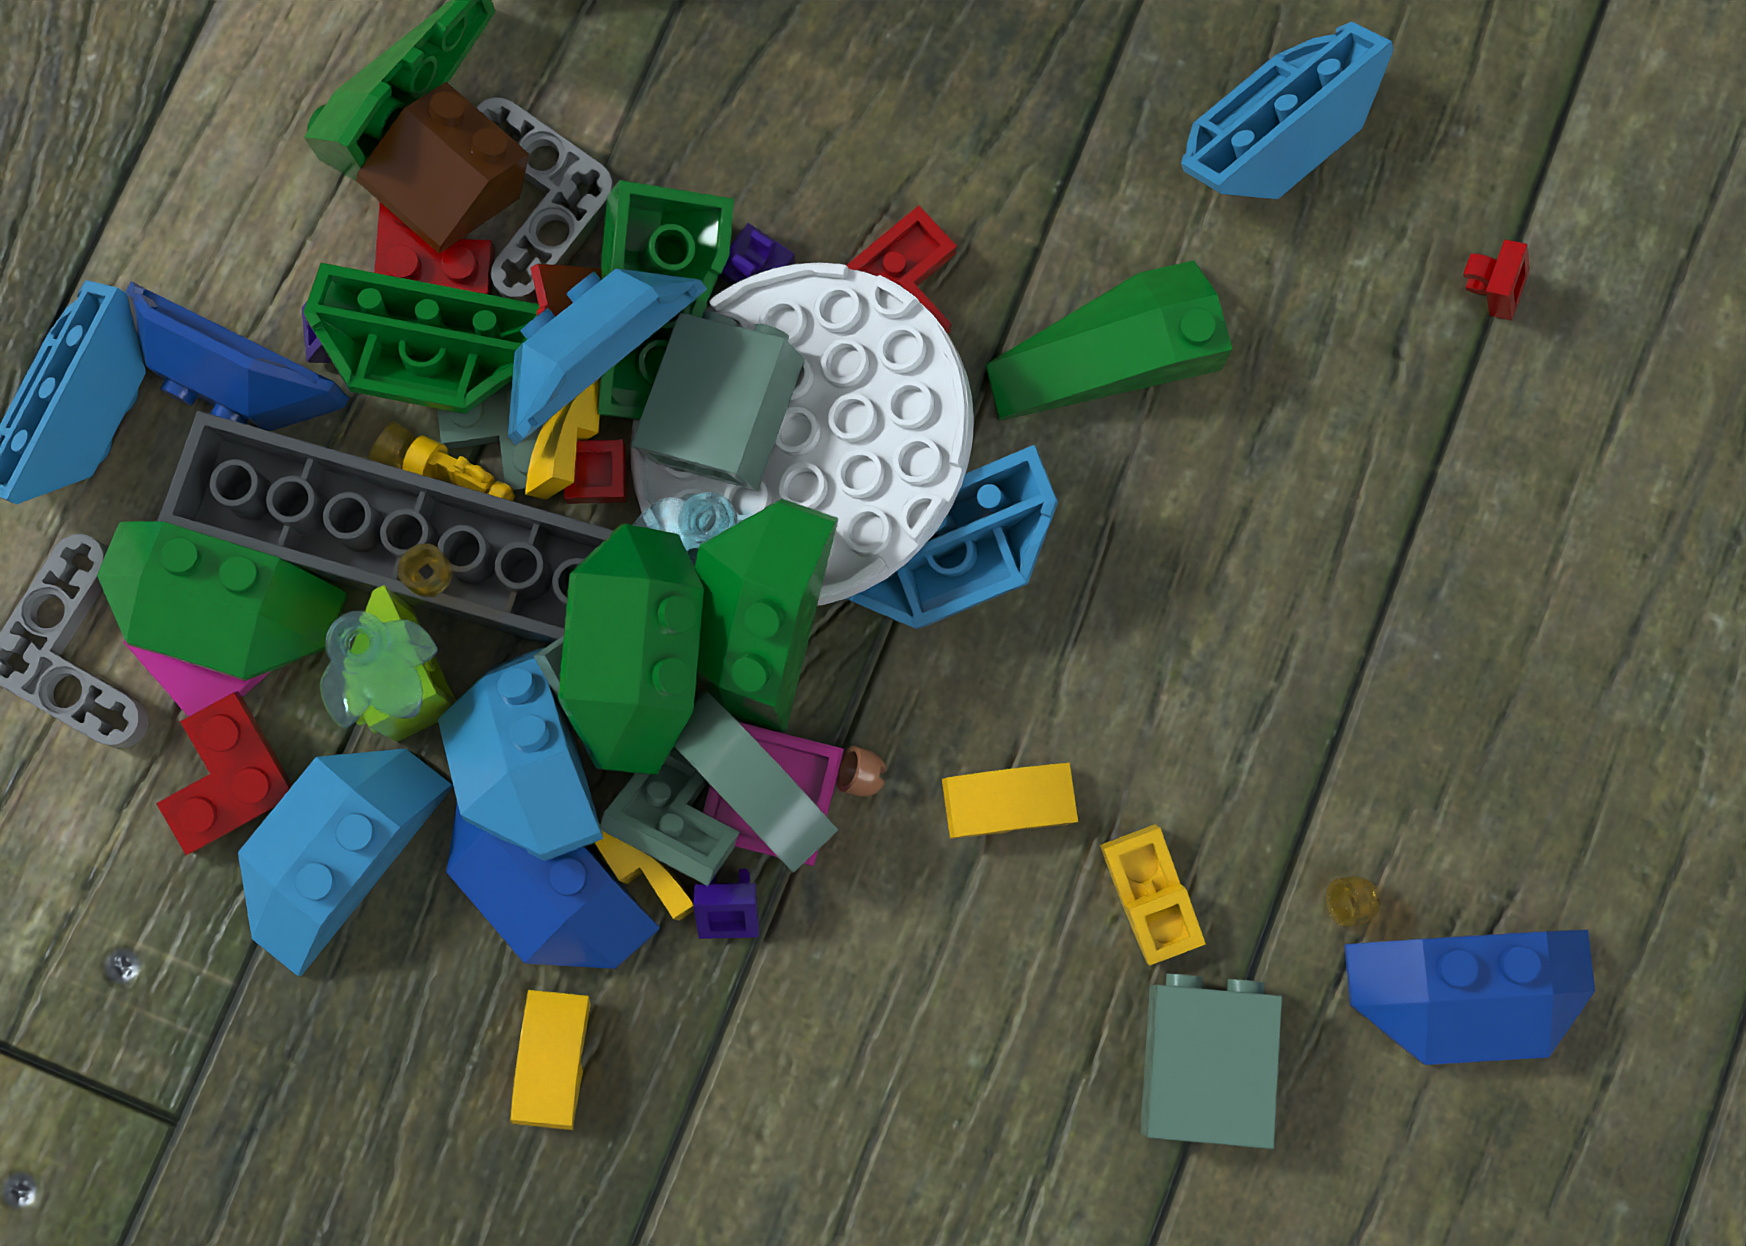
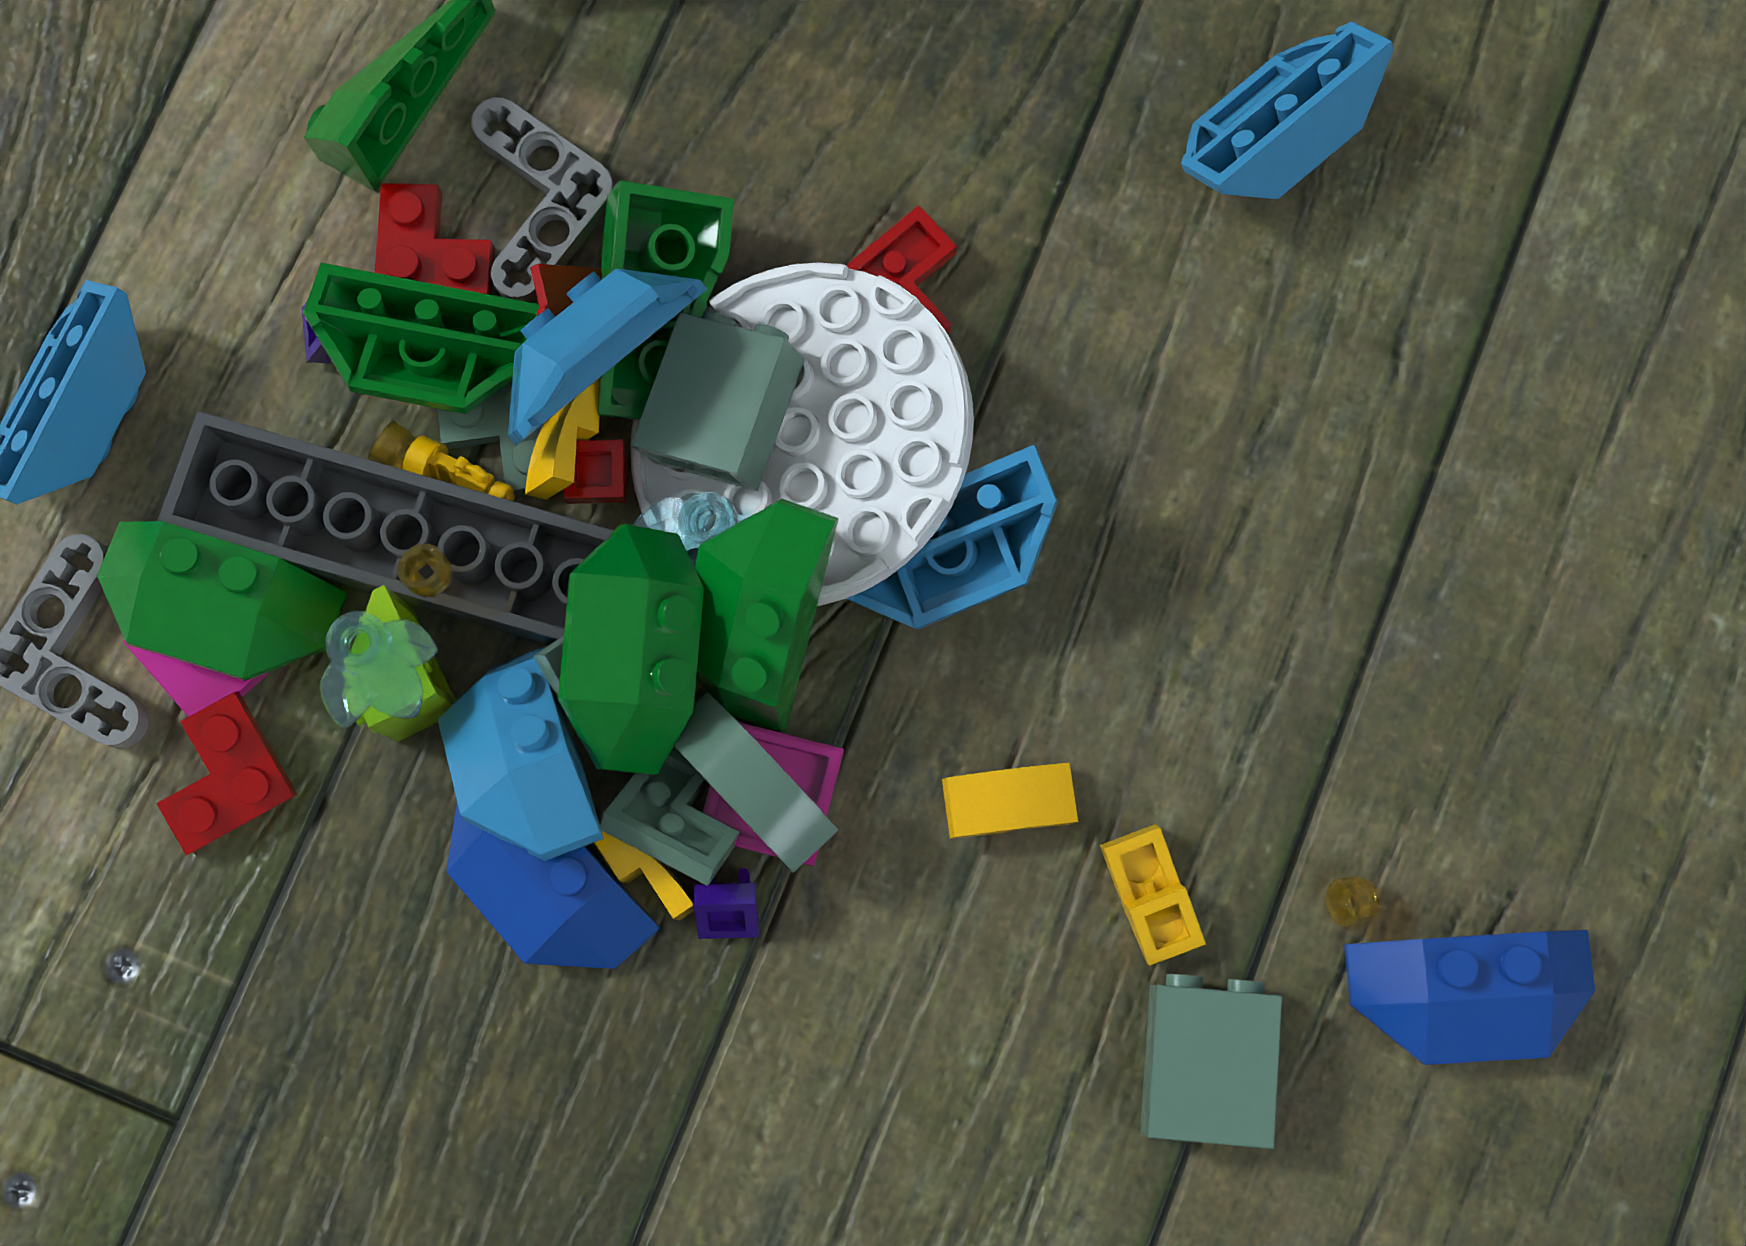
(226, 369): blue wedge -> none
(331, 846): dark azure wedge -> none
(444, 168): reddish brown slope -> none
(550, 1060): yellow slope -> none
(753, 254): dark purple tile -> none
(861, 772): nougat hinge -> none
(1130, 338): green wedge -> none
(1499, 279): red tile -> none

